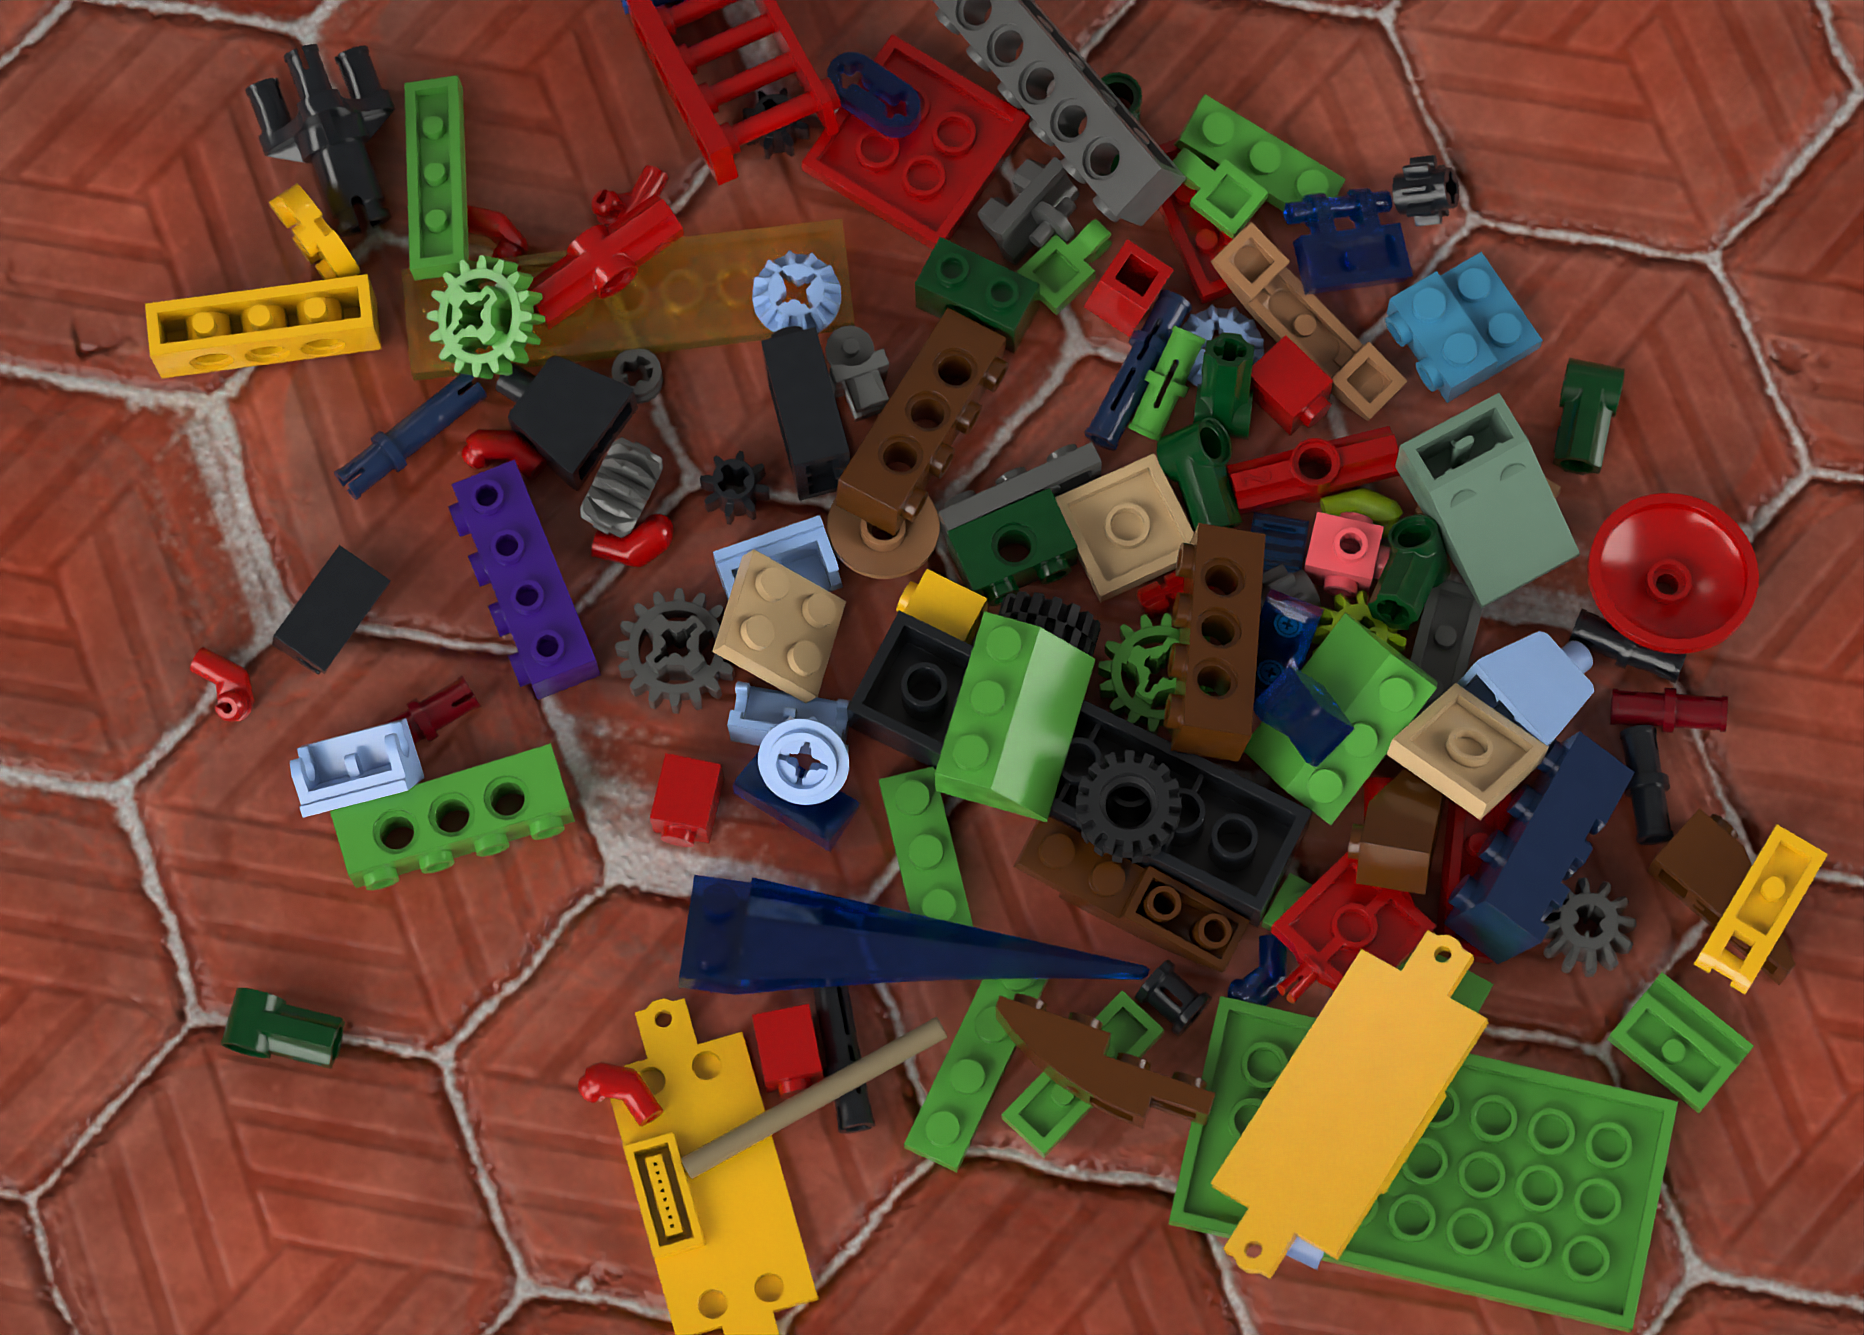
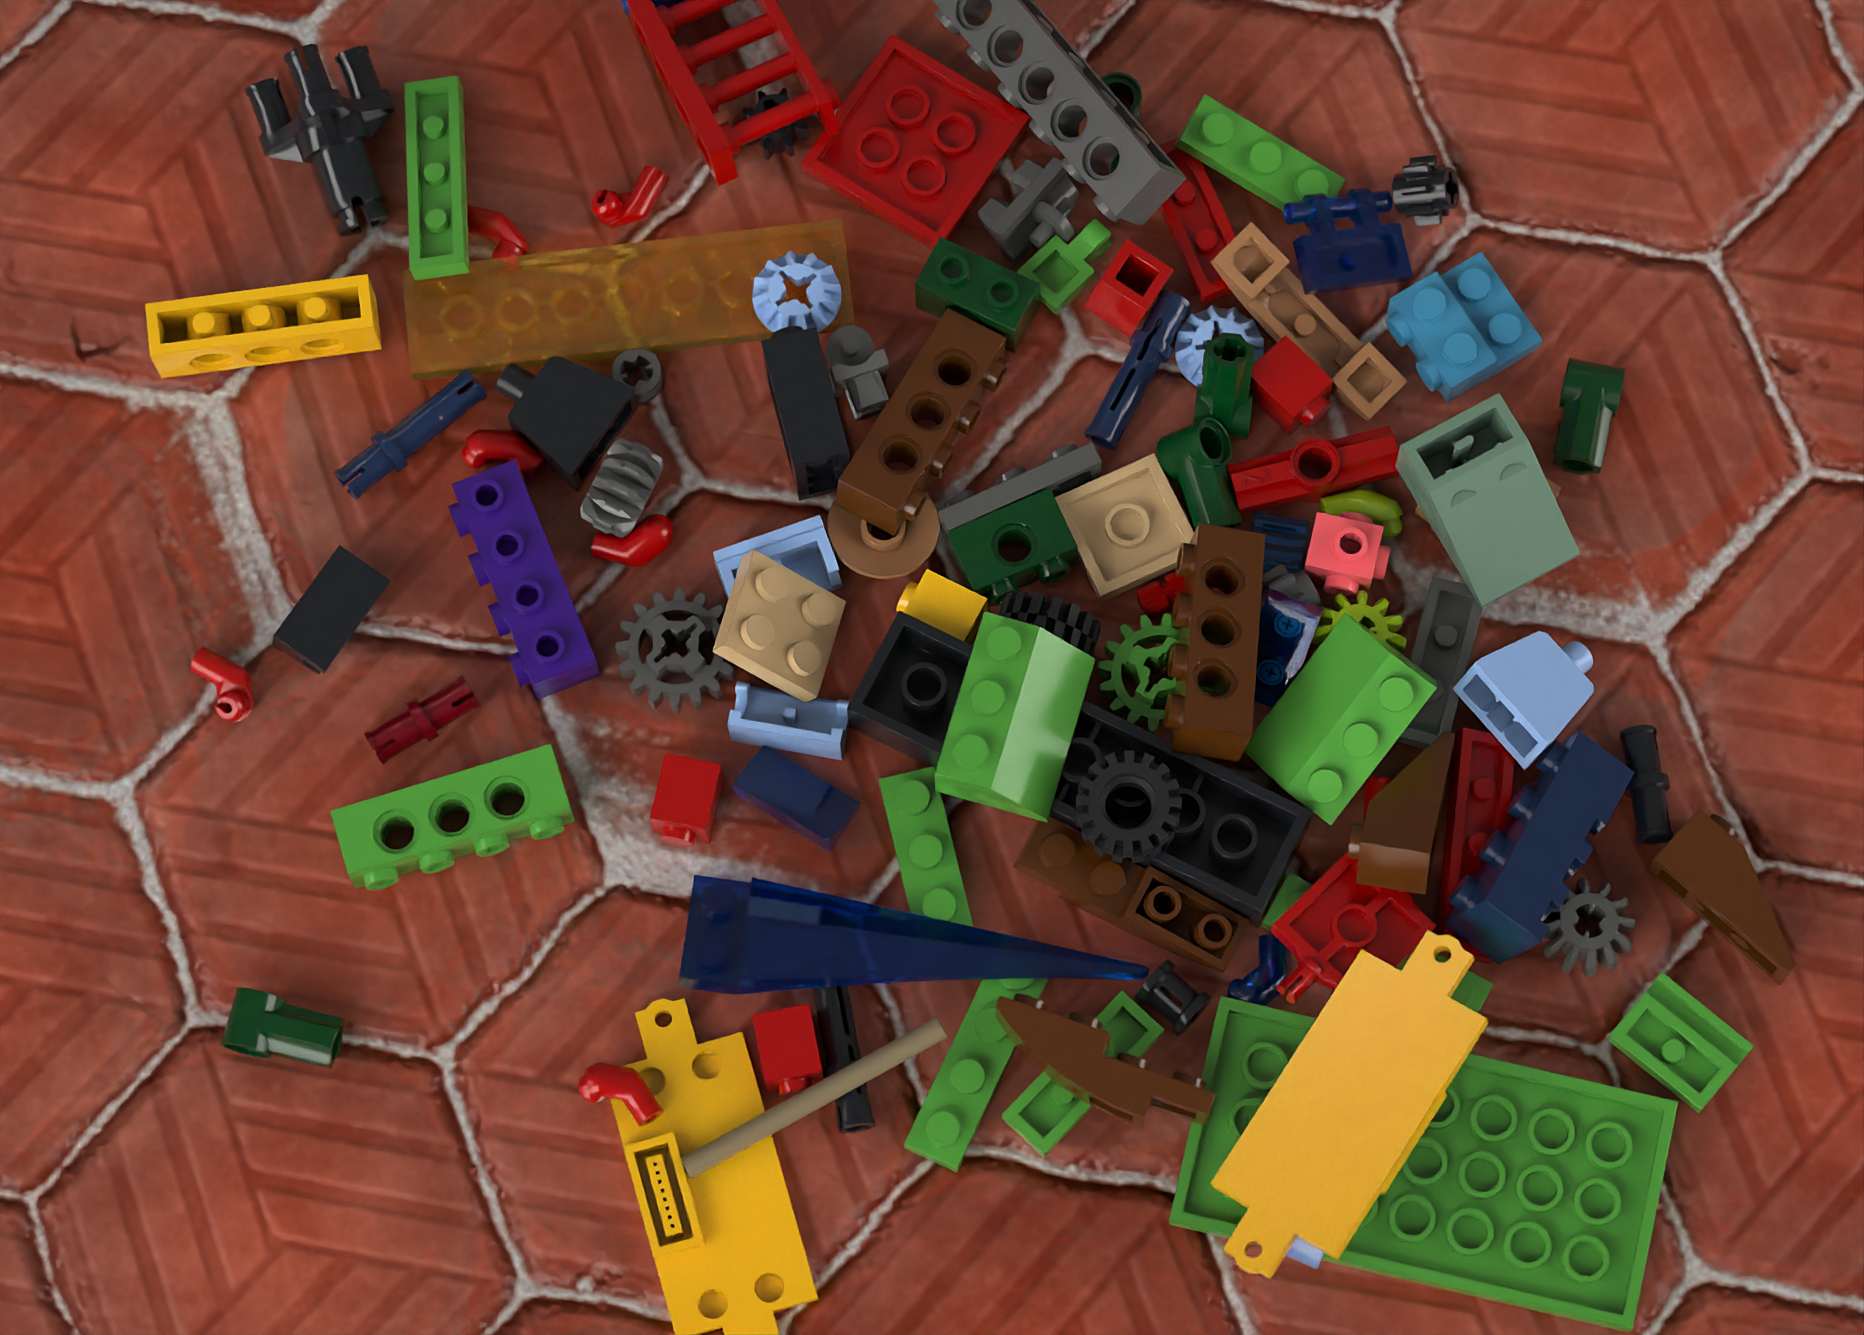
(313, 234): yellow plate -> none
(355, 767): light blue hinge -> none
(486, 317): bright green gear -> none
(605, 259): red piece -> none
(742, 475): black gear -> none
(782, 771): light blue gear -> none
(881, 85): clear blue beam -> none
(1152, 420): bright green pin -> none
(1224, 195): bright green plate -> none
(1304, 714): clear blue panel -> none
(1411, 572): dark green piece -> none
(1467, 750): tan plate -> none
(1601, 637): black pin -> none
(1669, 710): dark red pin -> none
(1678, 544): red dish -> none
(1762, 906): yellow plate -> none

